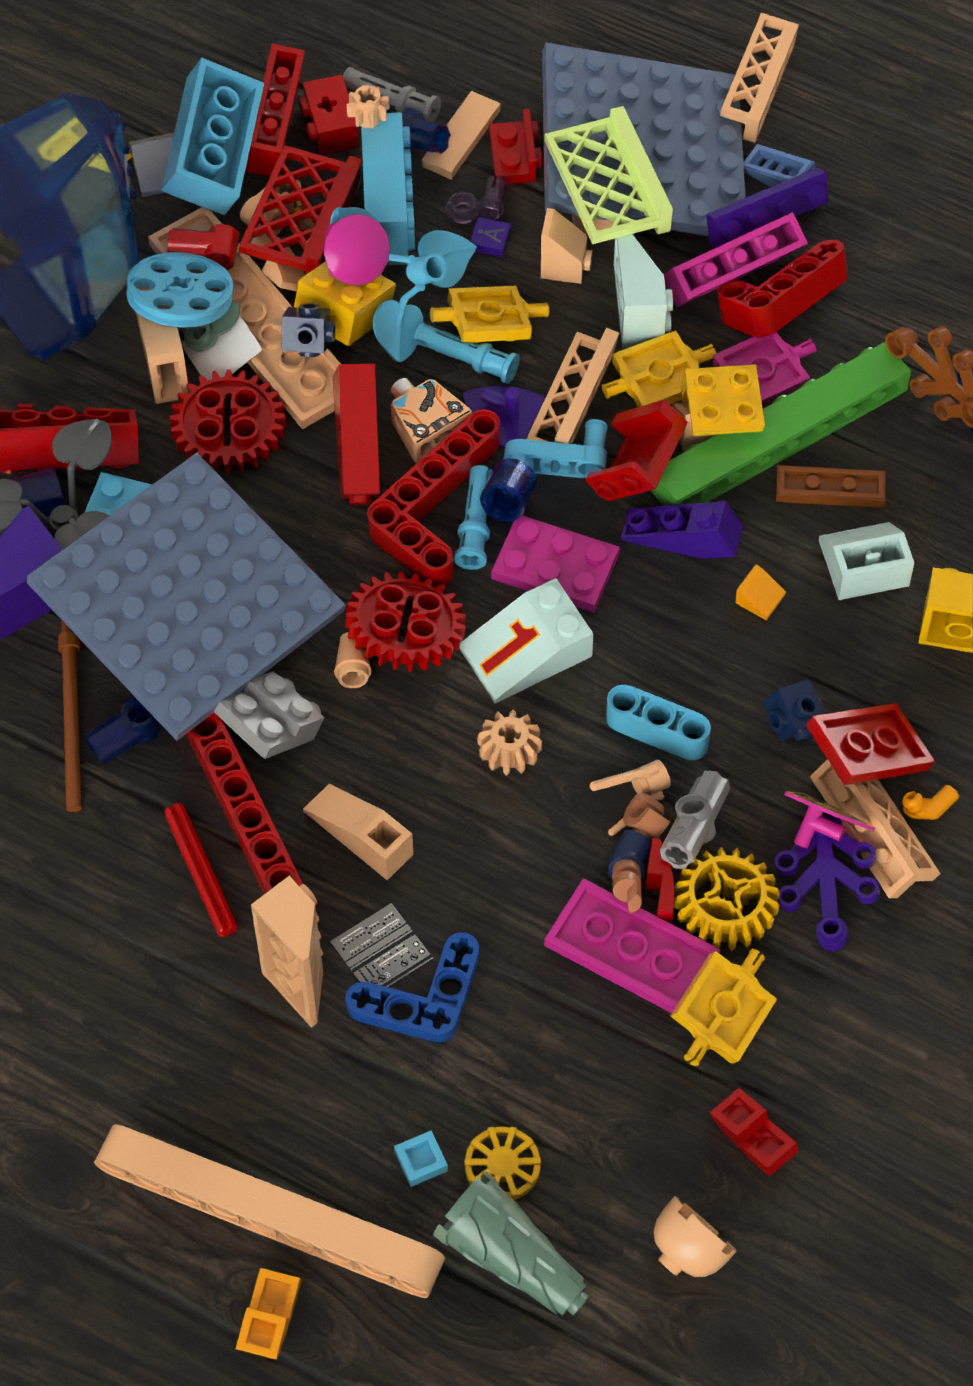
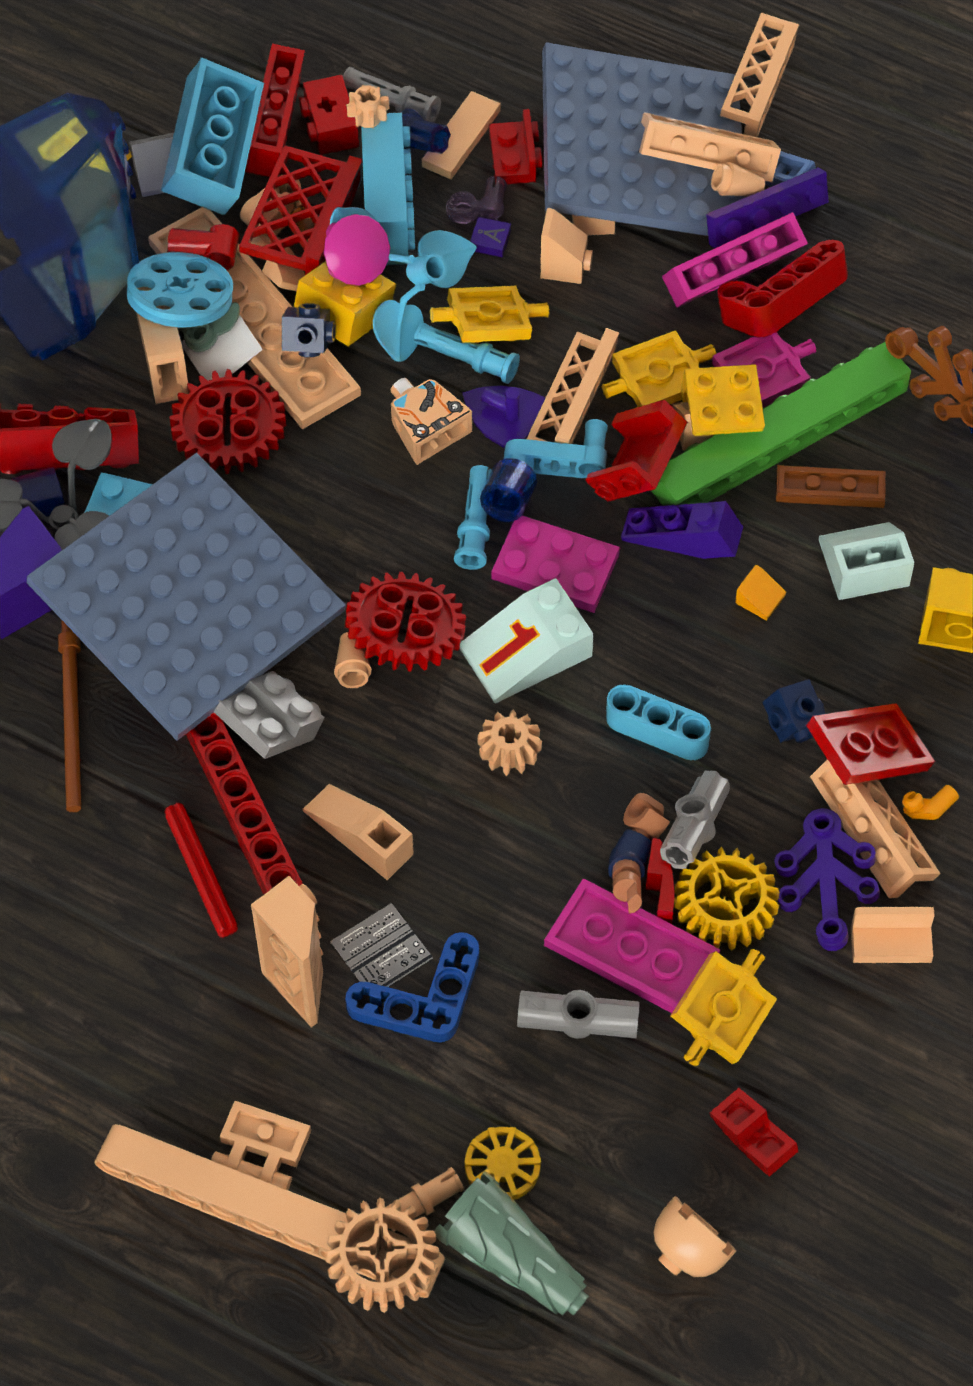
(121, 732): clear blue piece -> none
(265, 1135): none -> light nougat plate
(268, 1314): light orange slope -> none
(356, 432): red slope -> none
(366, 1254): none -> light nougat gear
(421, 1158): medium azure plate -> none
(428, 493): red beam -> none
(431, 1193): none -> light nougat pin
(552, 1012): none -> light grey piece
(638, 174): yellowish green fence -> none
(640, 293): light aqua slope -> none
(646, 779): light nougat plant -> none
(707, 146): none -> light nougat fence
(735, 180): none -> light nougat cone
(814, 822): dark pink shield -> none
(892, 935): none -> light nougat panel

